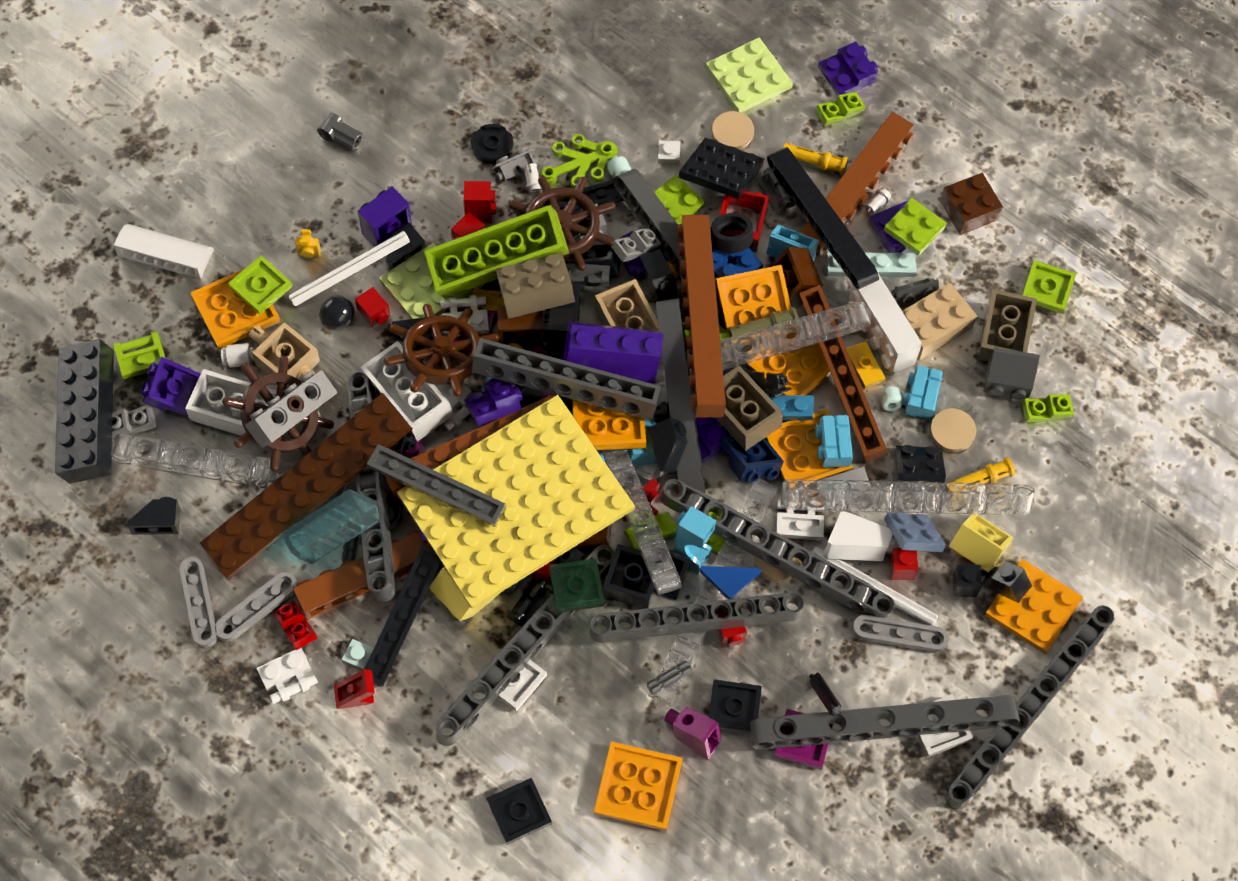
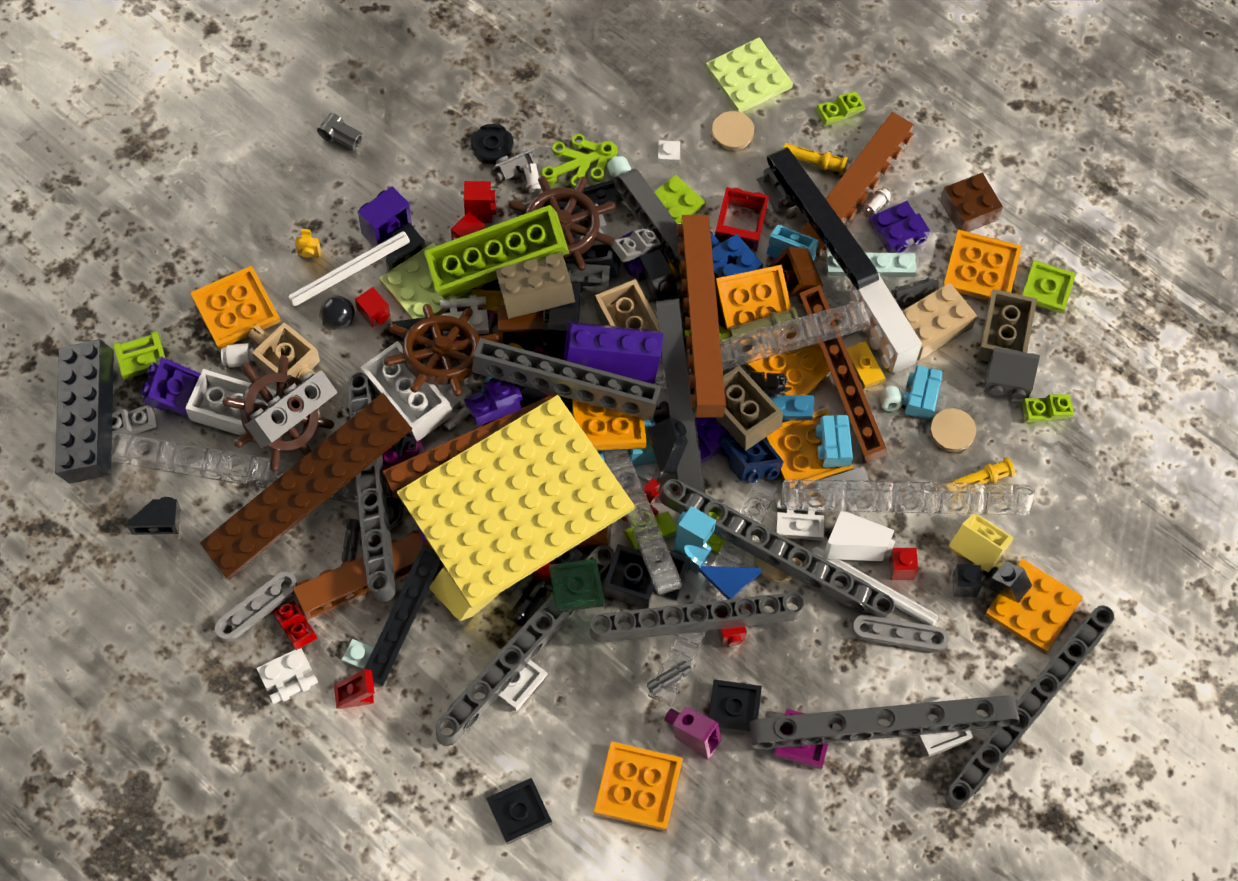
(163, 251): white brick -> none
(198, 602): light grey plate -> none
(260, 285): lime plate -> none
(331, 526): clear light blue brick -> none
(436, 485): dark grey plate -> none
(721, 168): black plate -> none
(732, 221): black tyre -> none
(825, 694): black axle -> none
(849, 69): dark purple plate -> none
(914, 532): sand blue plate -> none
(915, 226): lime plate -> none
(920, 463): black plate -> none
(982, 265): none -> light orange plate

